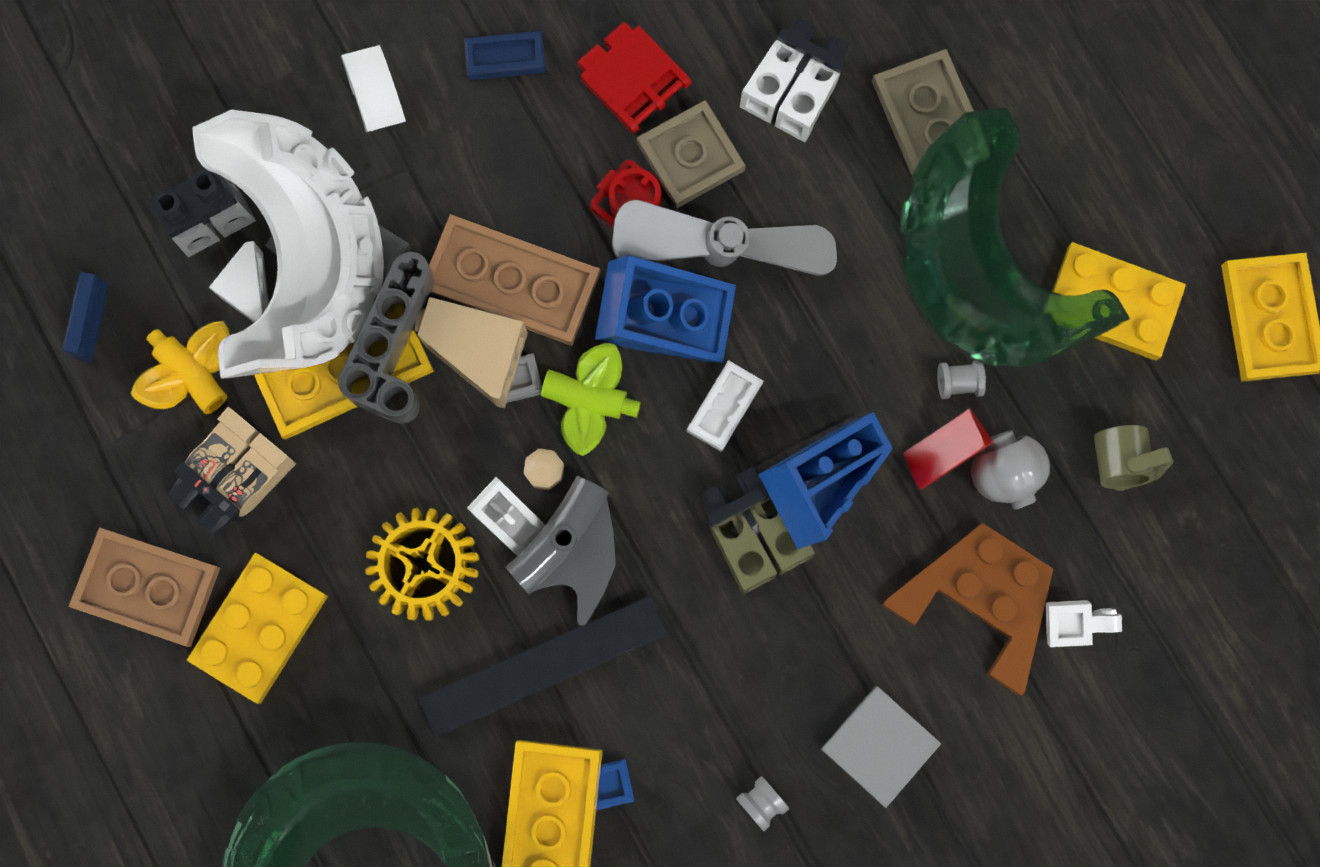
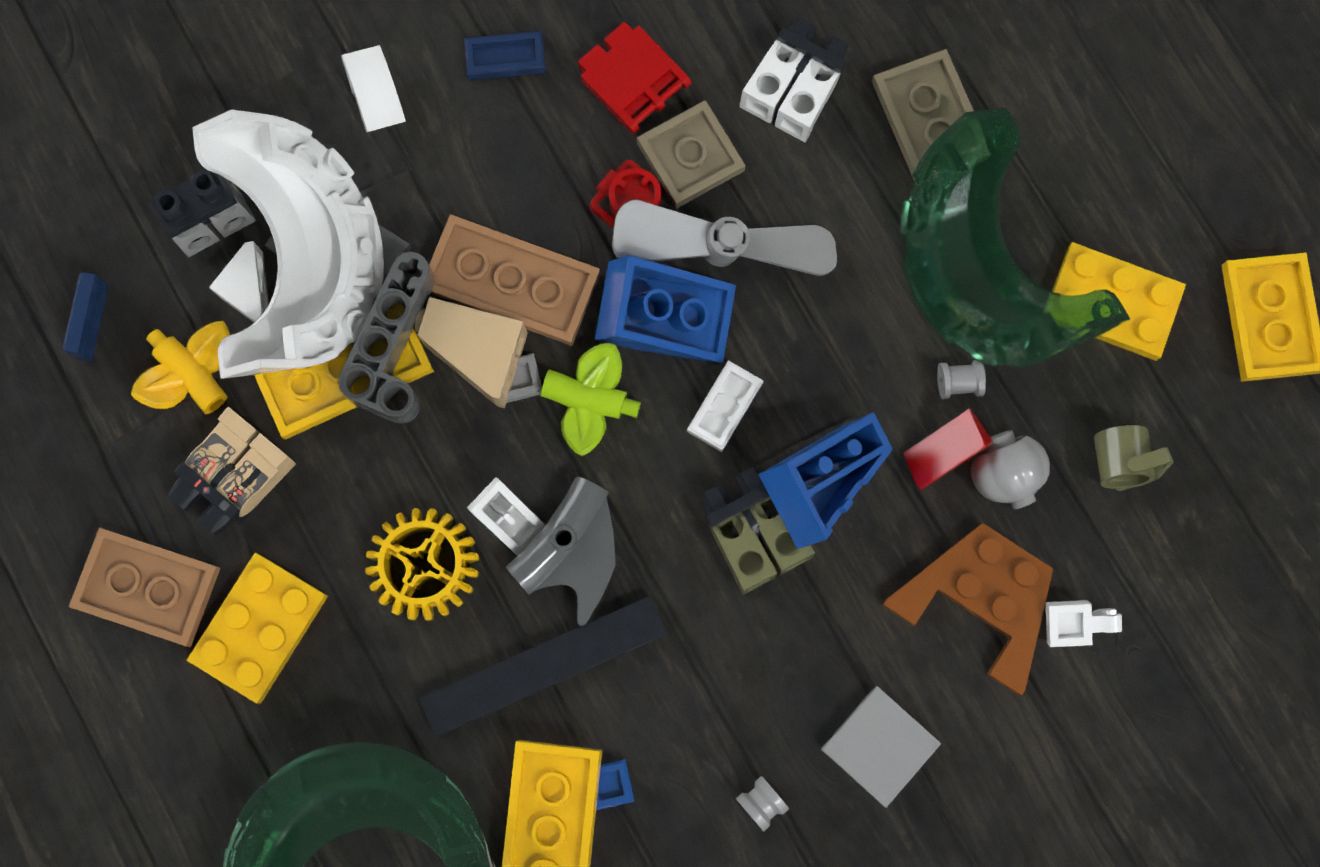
(543, 469): tan tile -> none

